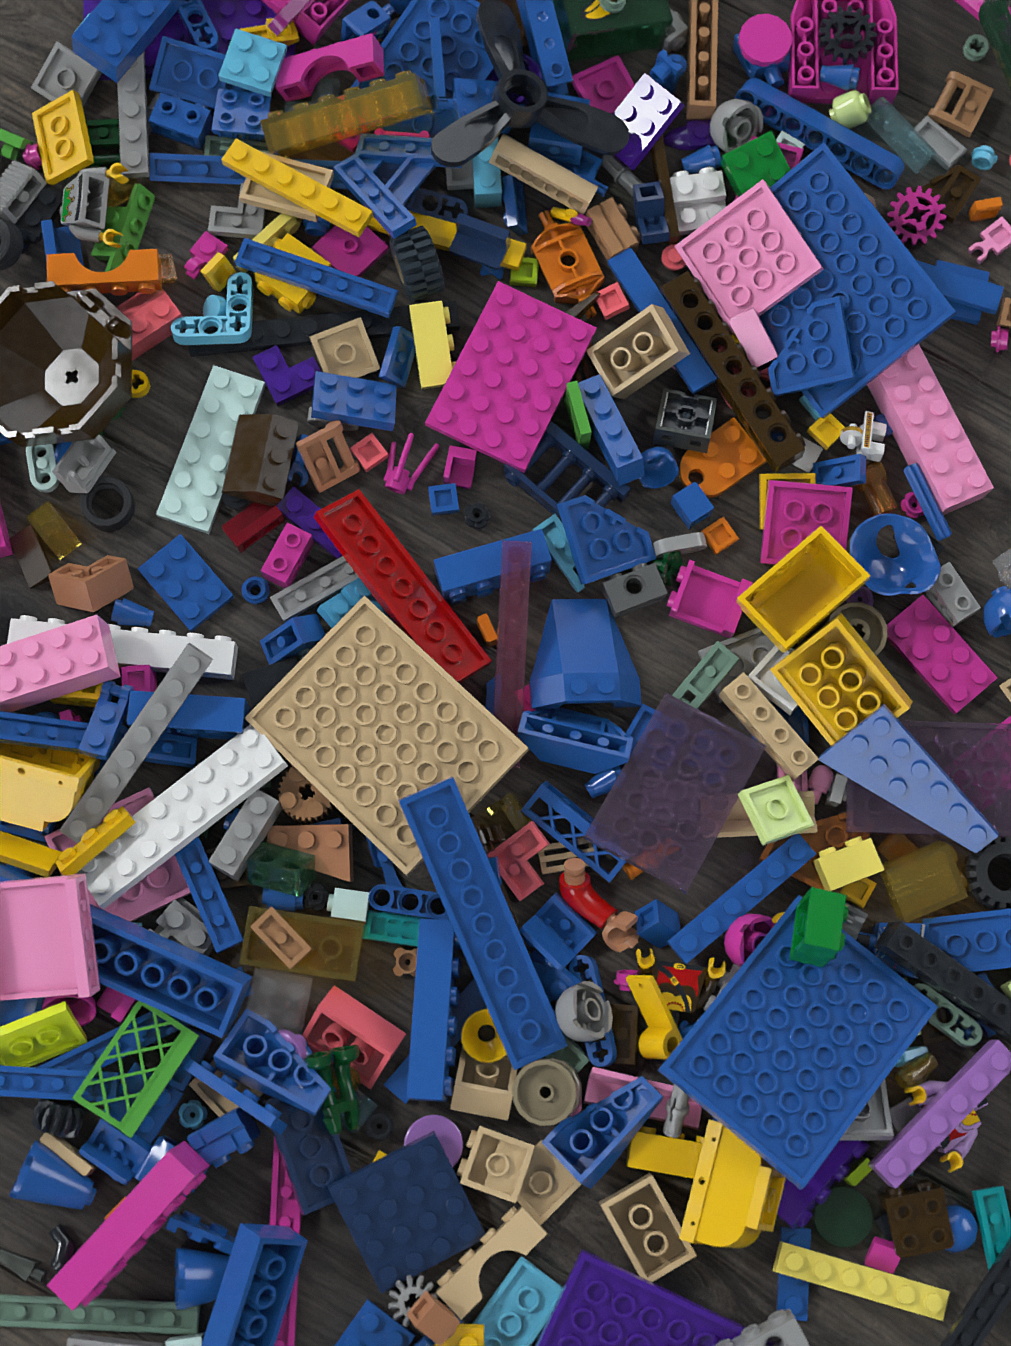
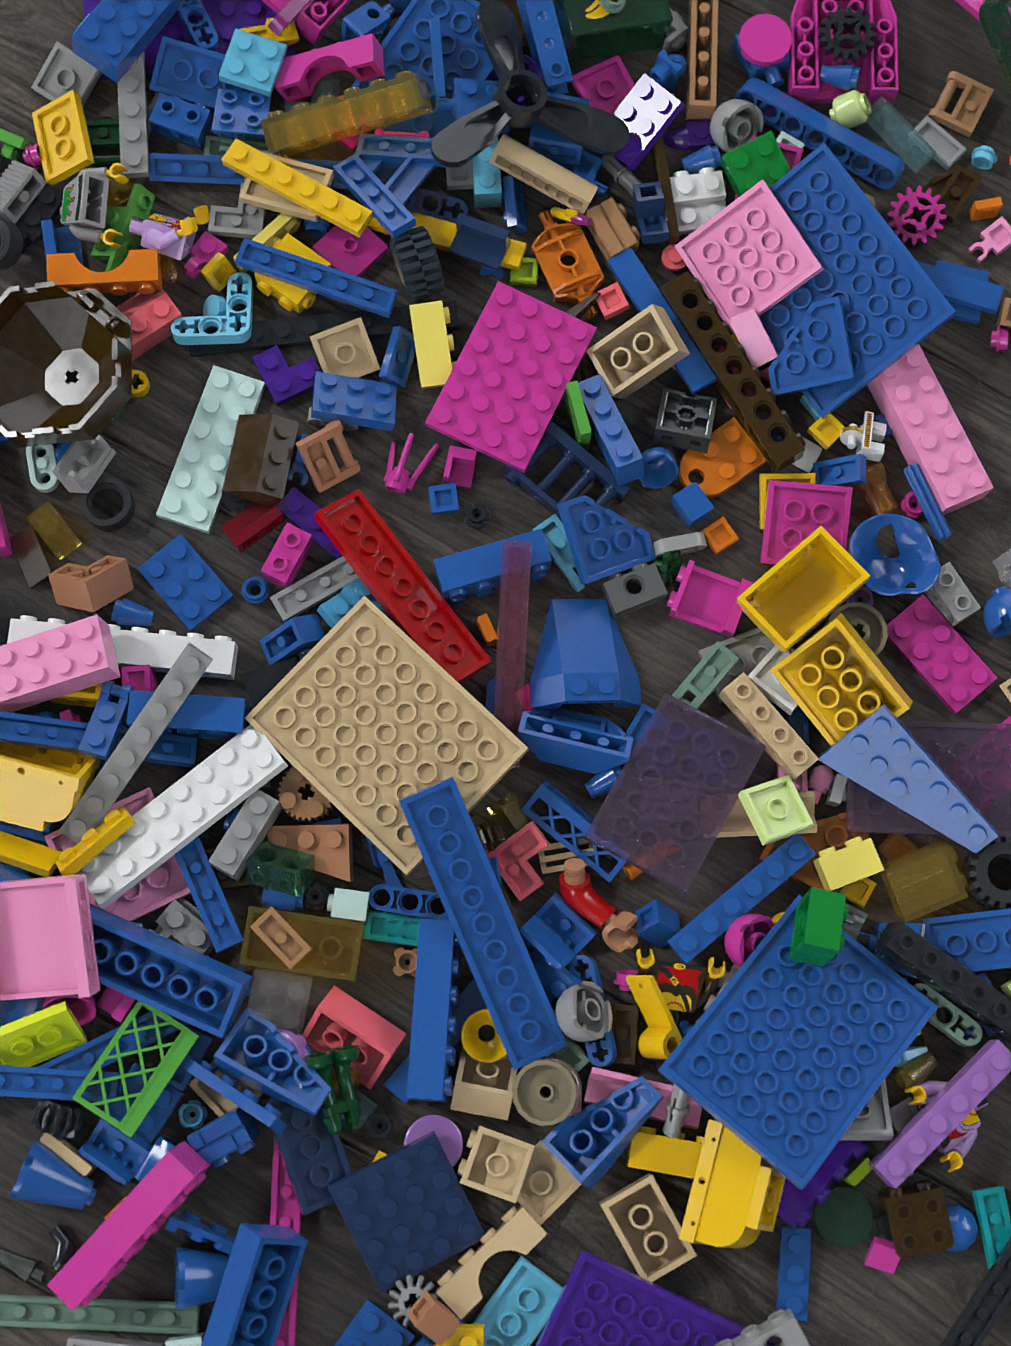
(168, 234): none -> lavender torso
(369, 452): coral plate -> none
(861, 1281): light yellow plate -> none
(980, 41): sand green bush -> none

